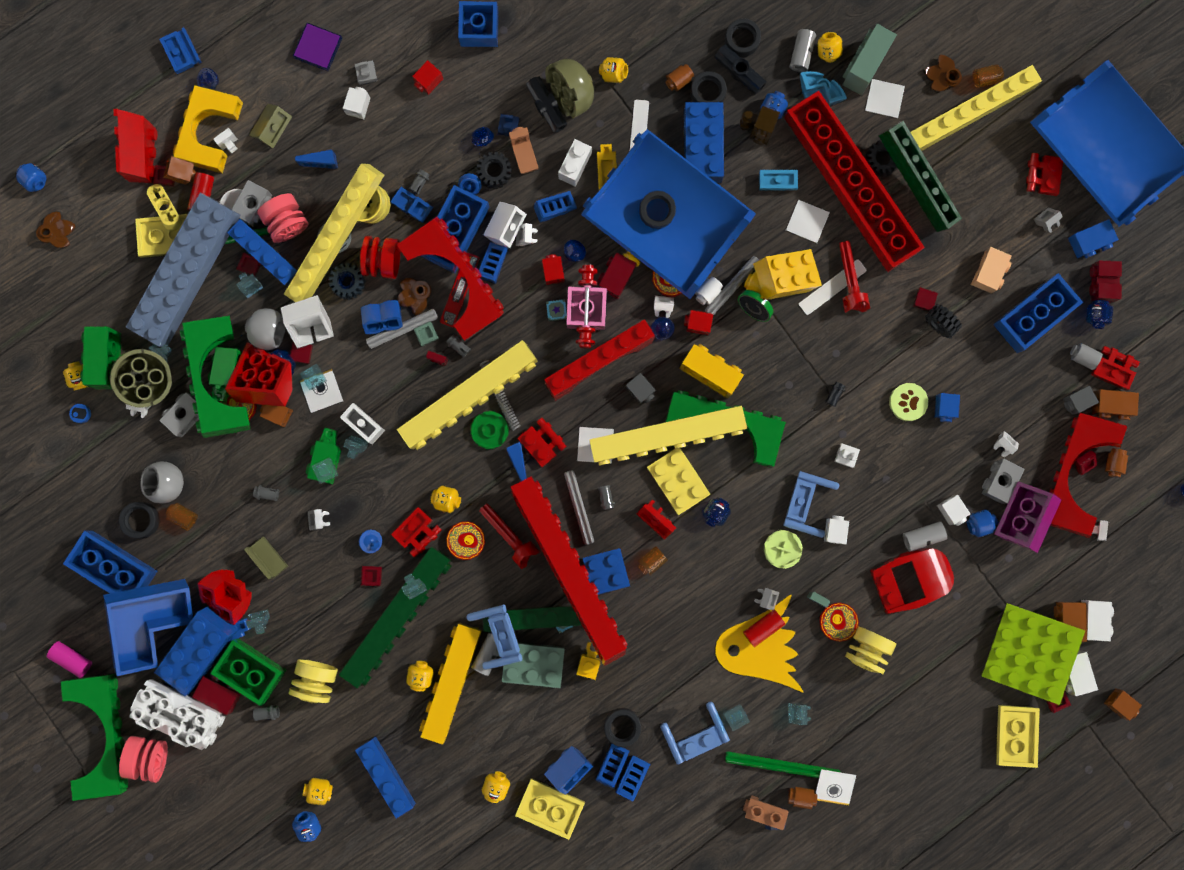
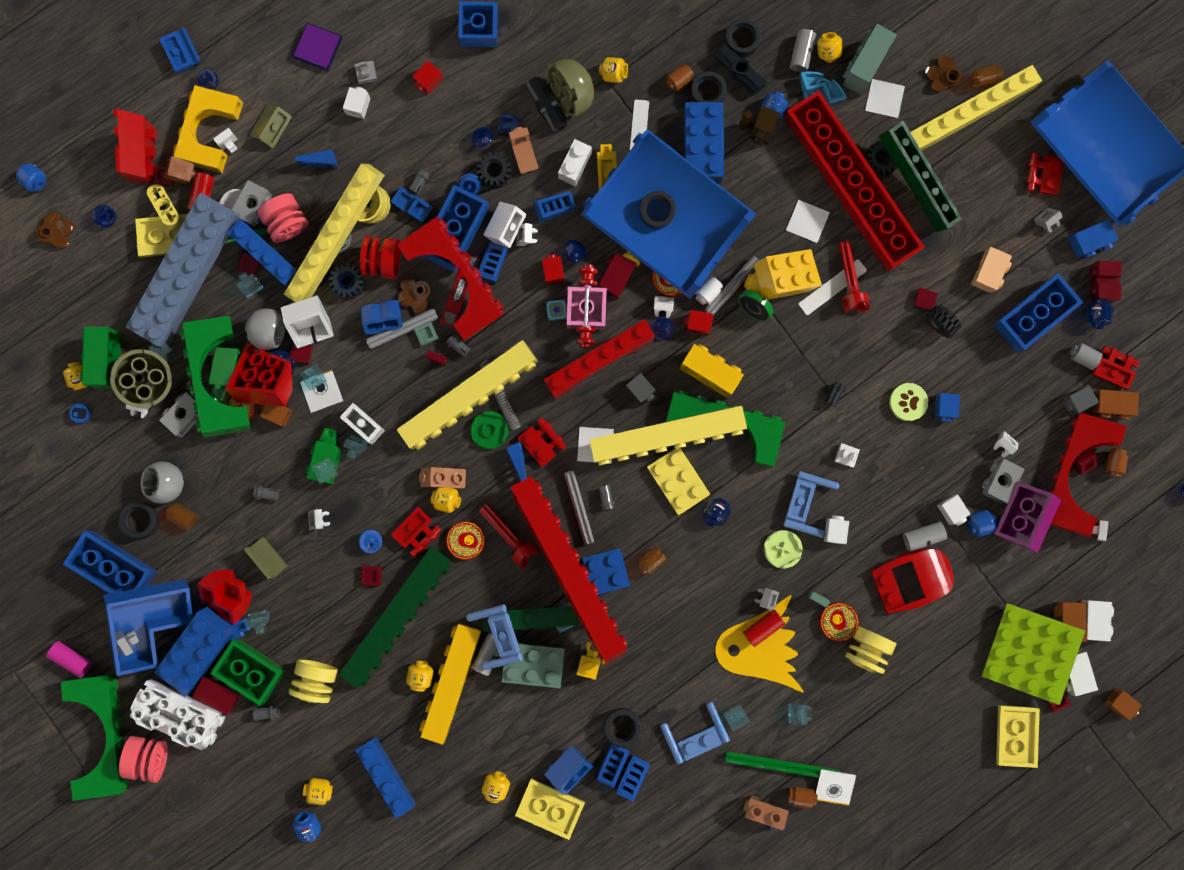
(104, 216): none -> clear blue hat
(126, 641): none -> light grey tile
(414, 586): clear light blue tile -> none
(442, 477): none -> nougat bracket
(655, 520): red plate -> none
(778, 179): dark azure plate -> none

